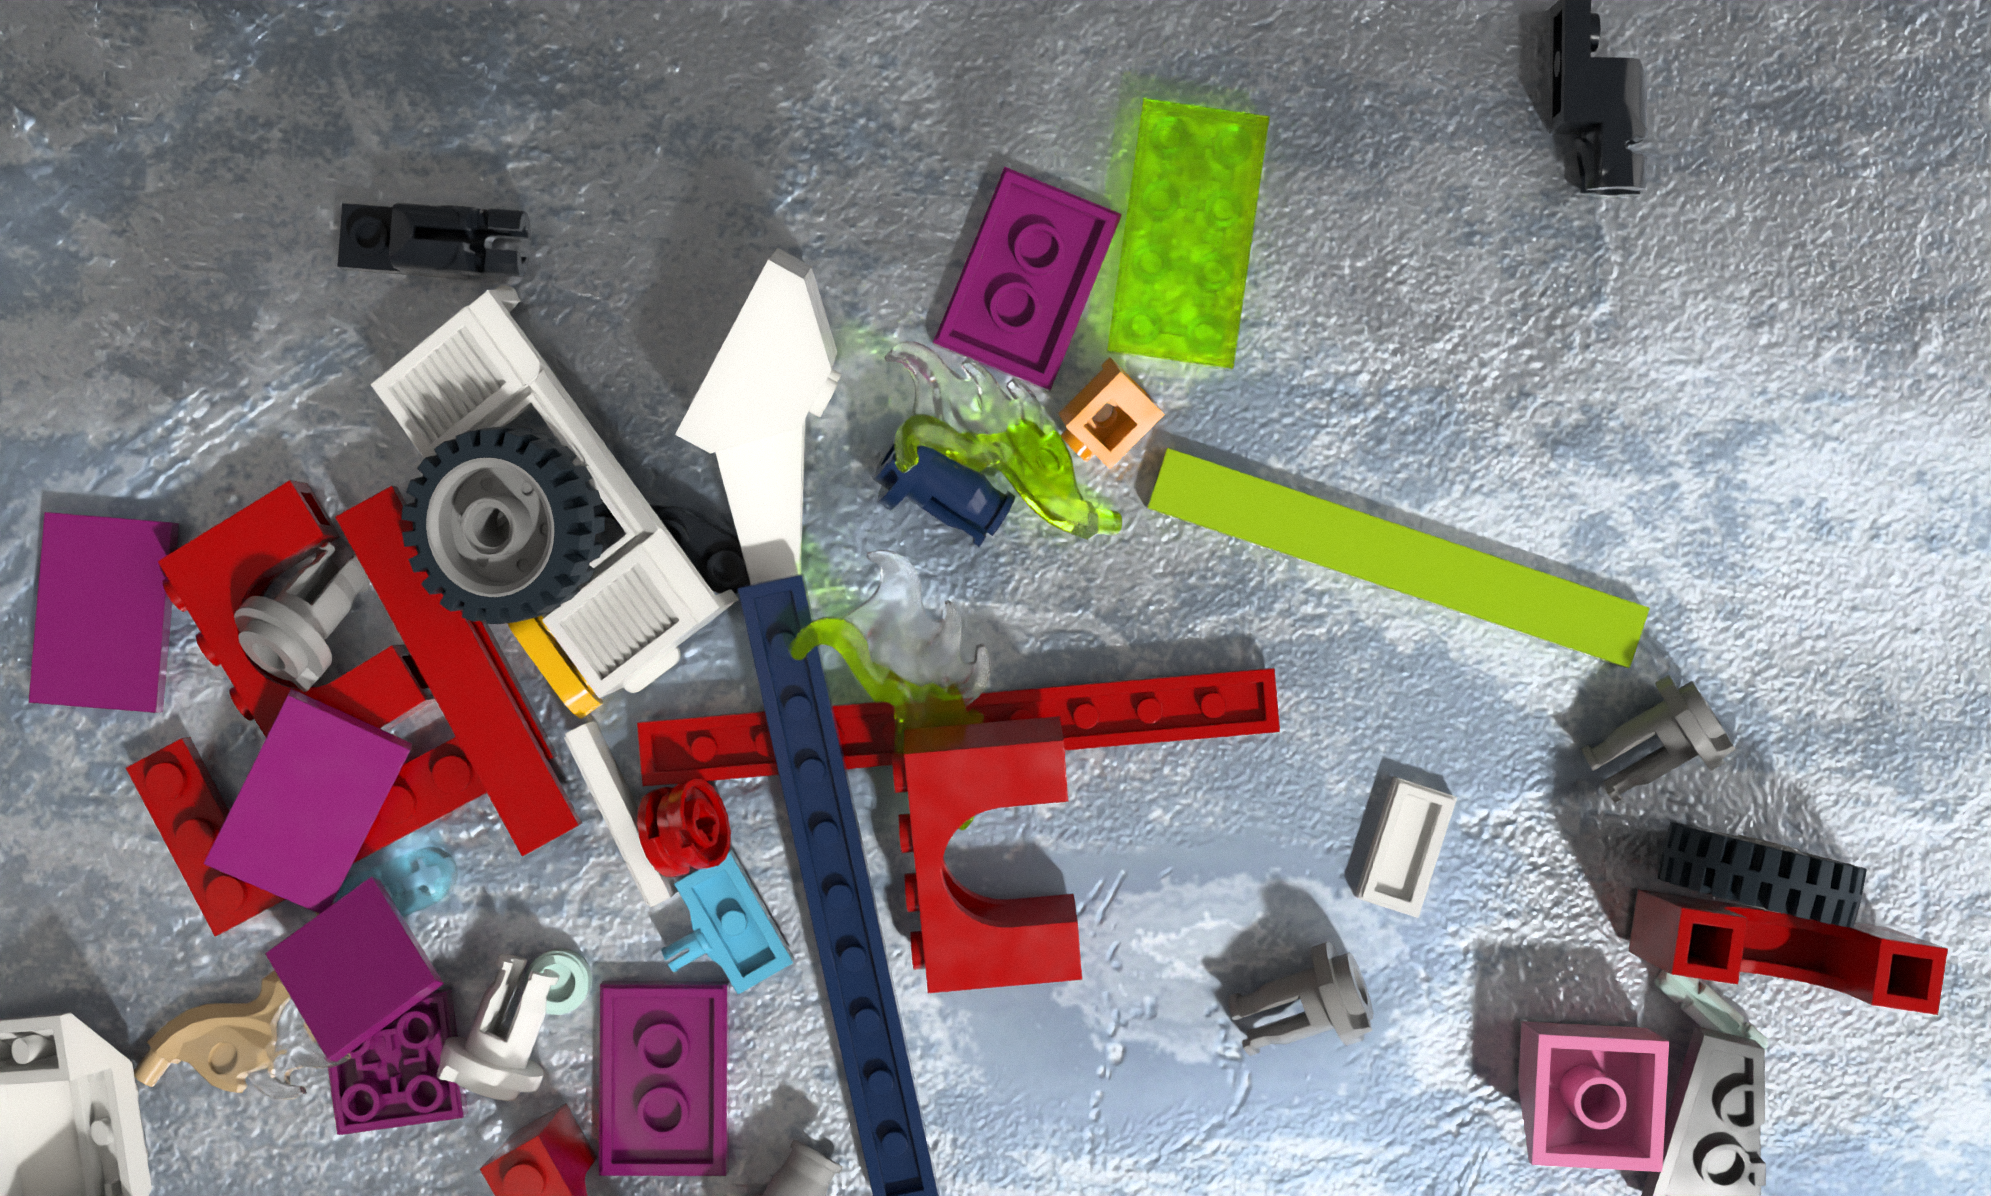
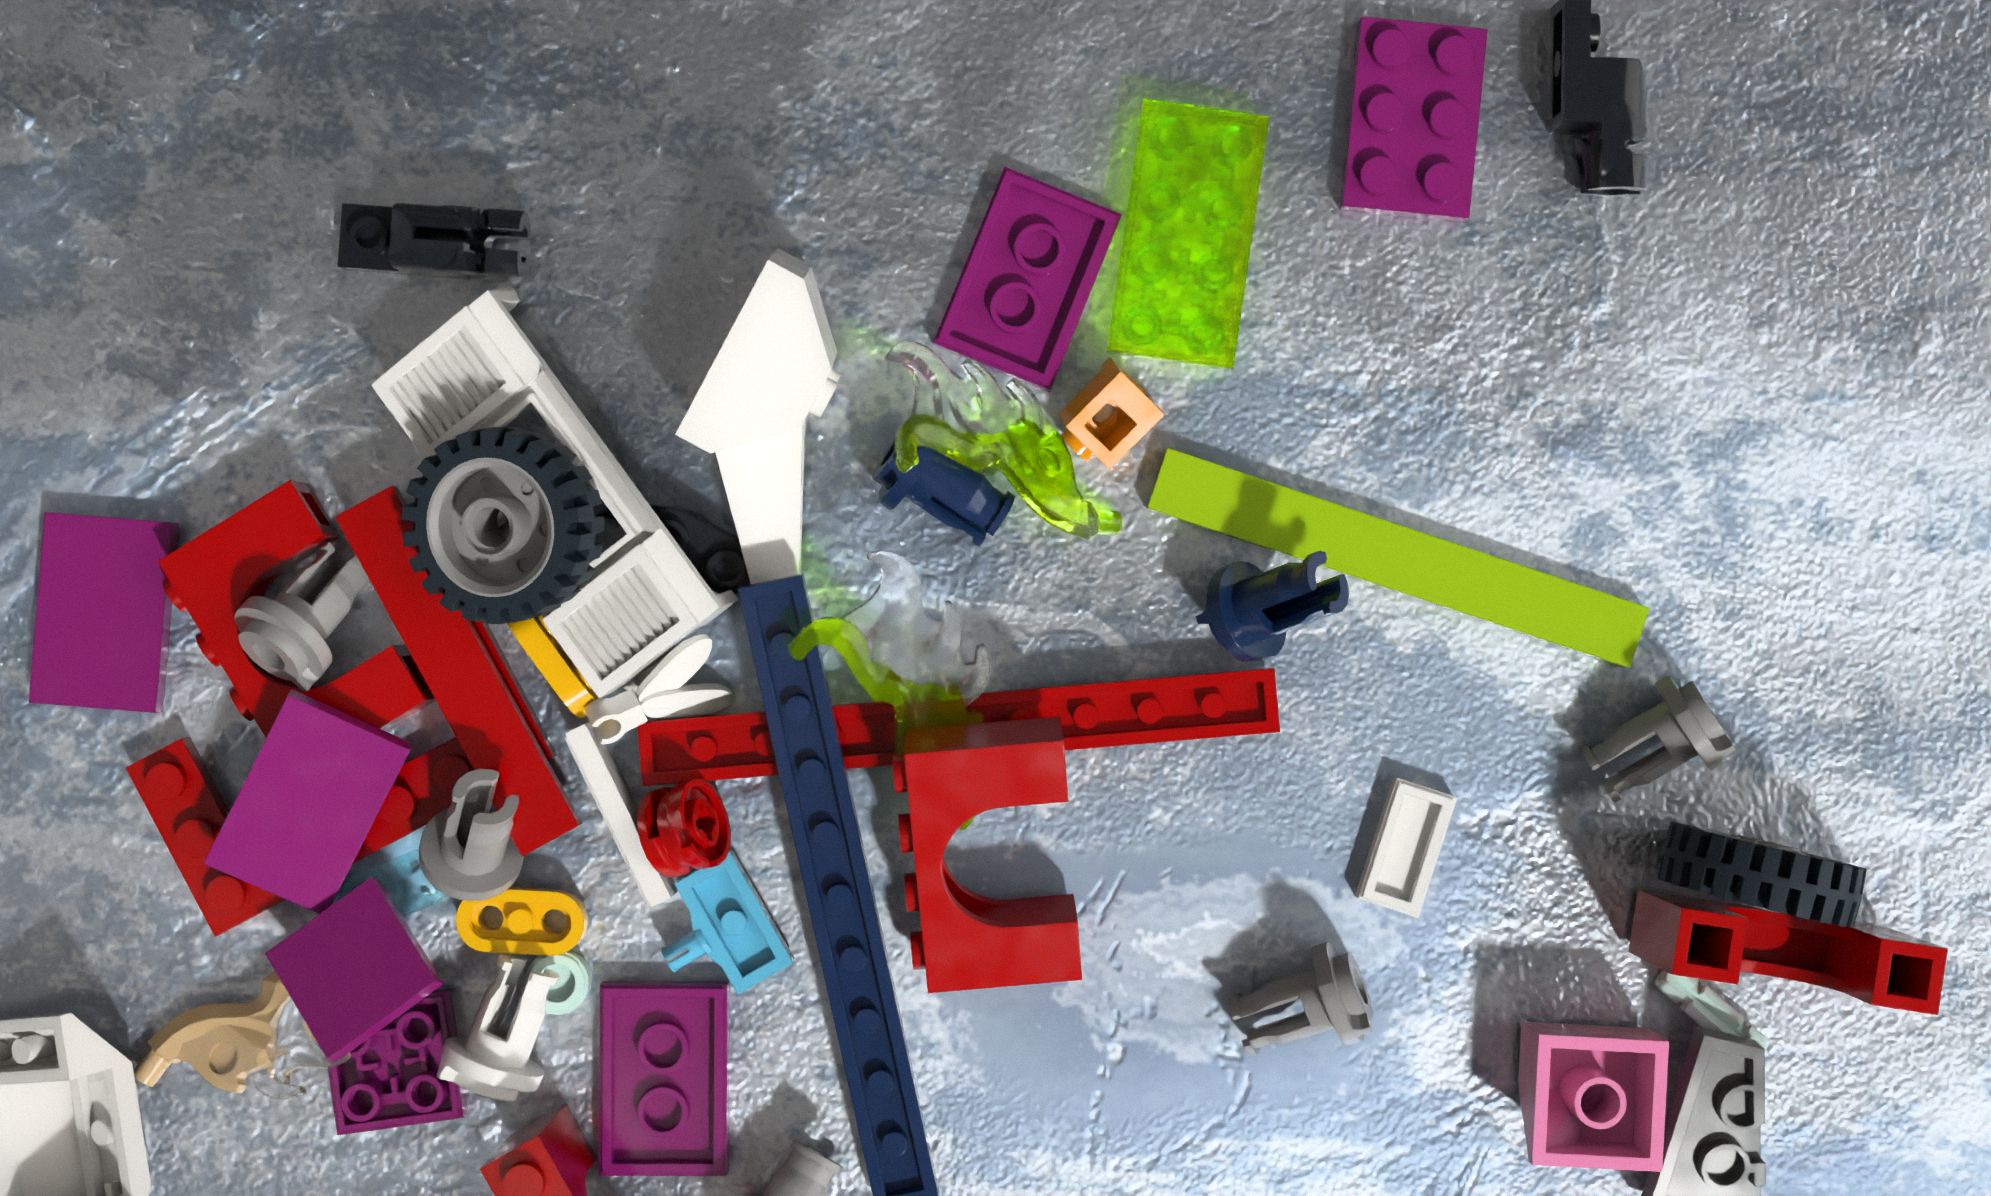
(469, 846): none -> light grey piece
(524, 922): none -> yellow plate
(662, 694): none -> white piece
(1256, 608): none -> dark blue piece
(1413, 119): none -> magenta plate

